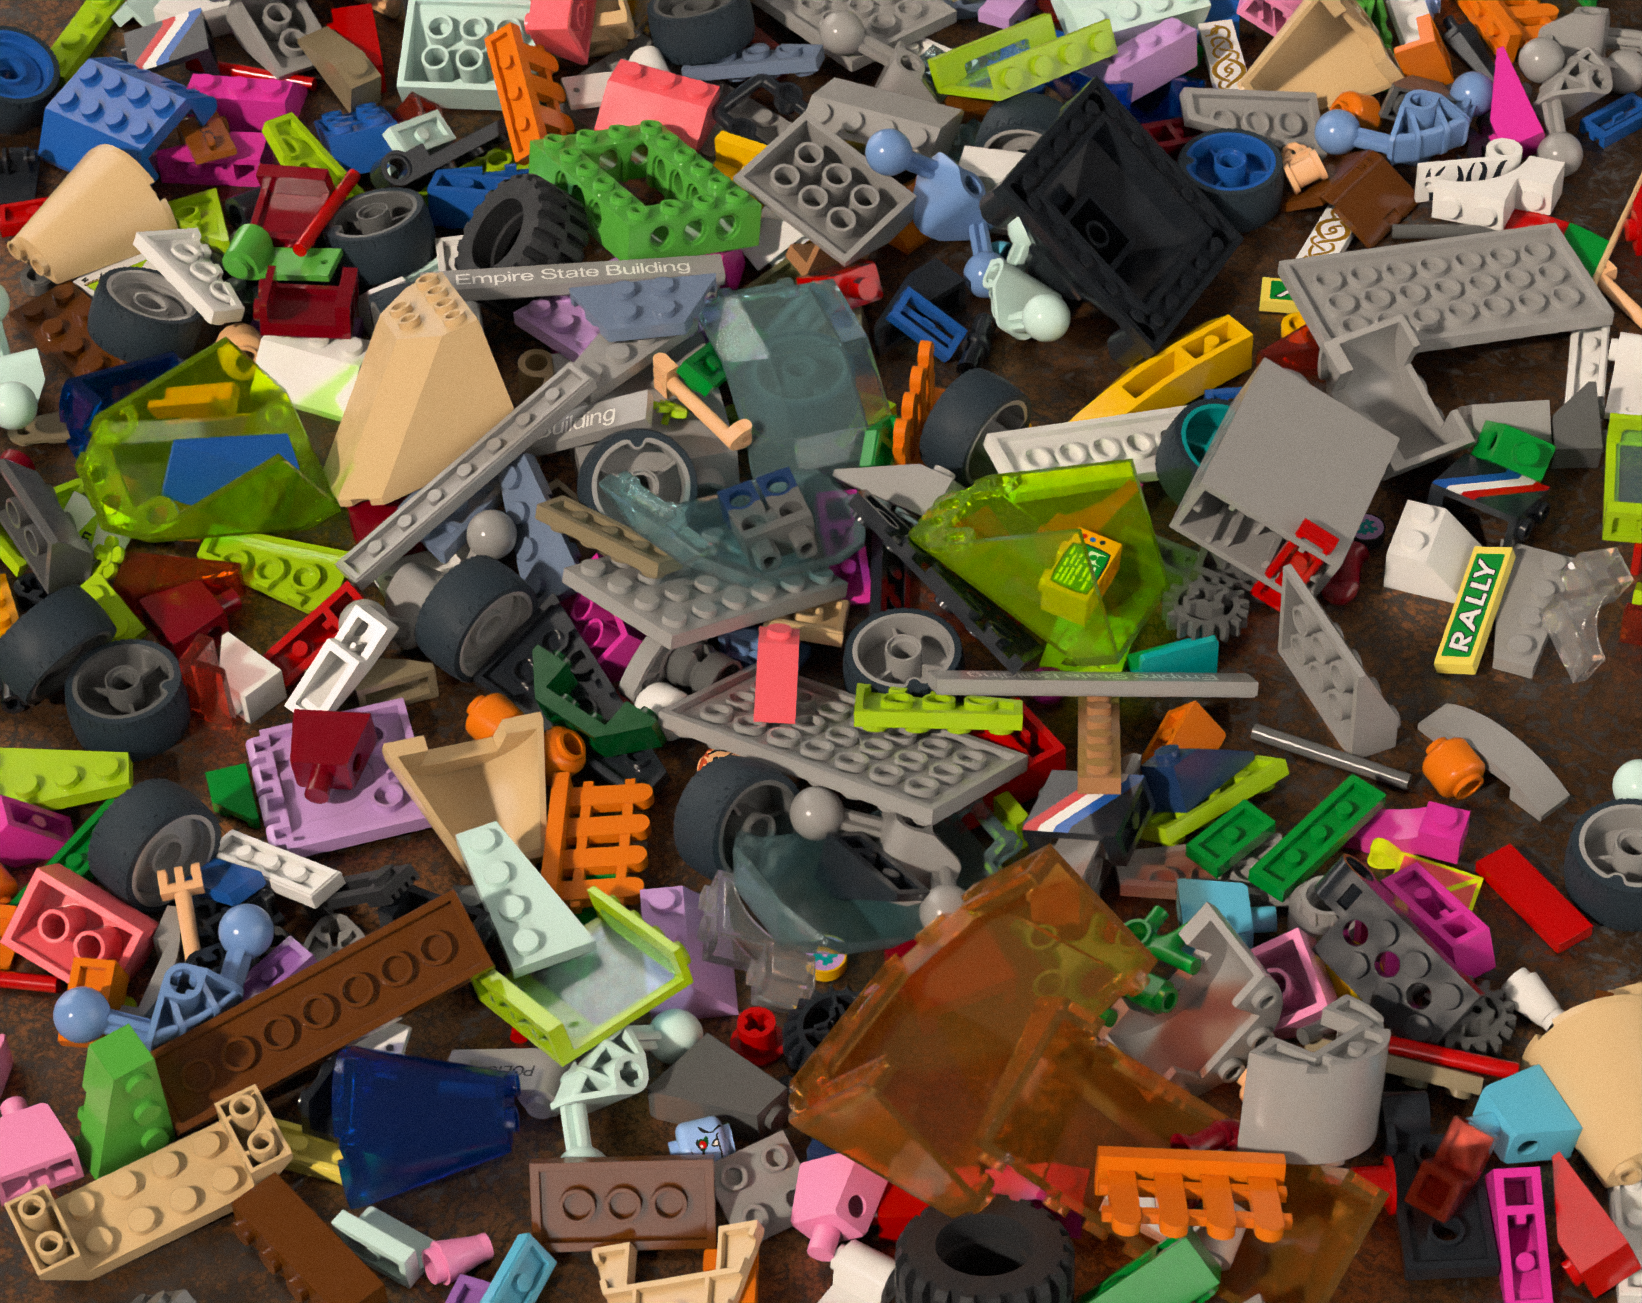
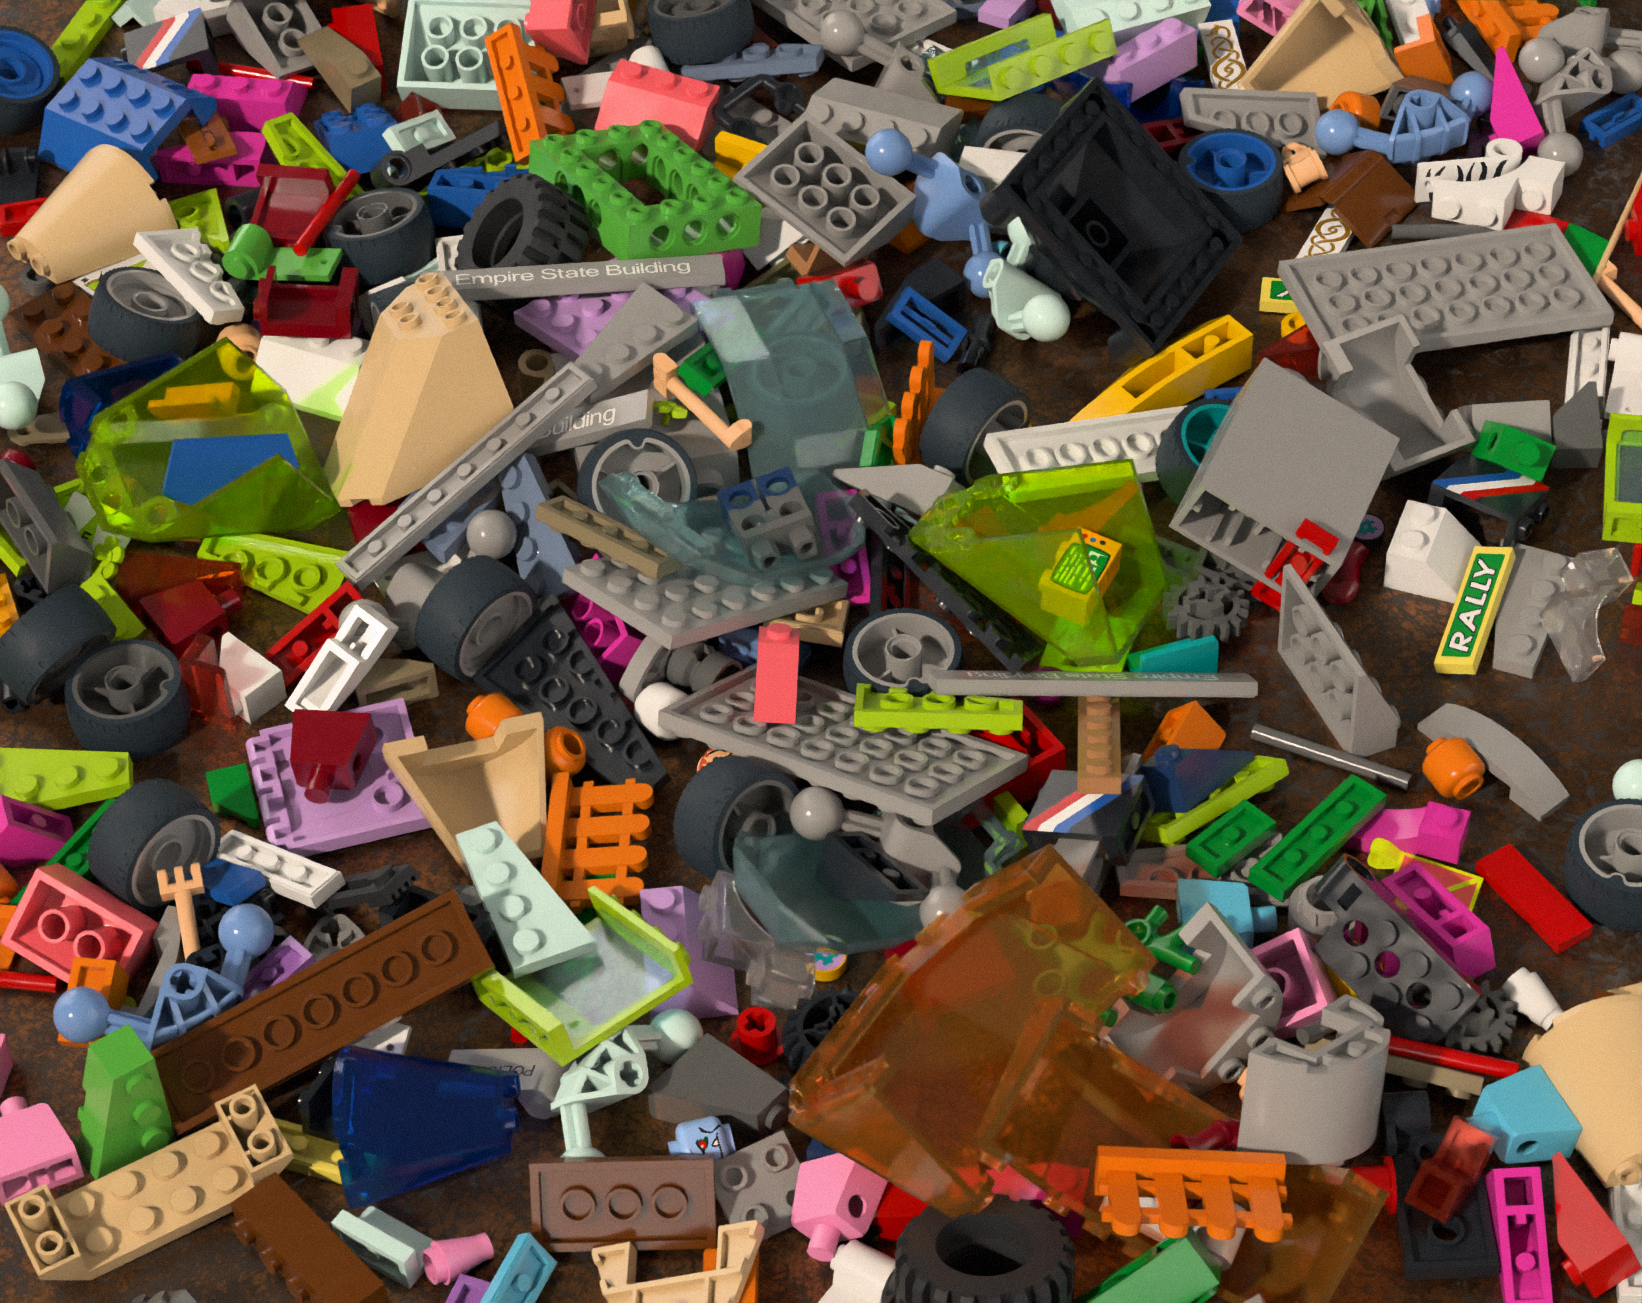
(624, 733): dark green slope -> none
(644, 307): sand blue wing -> none

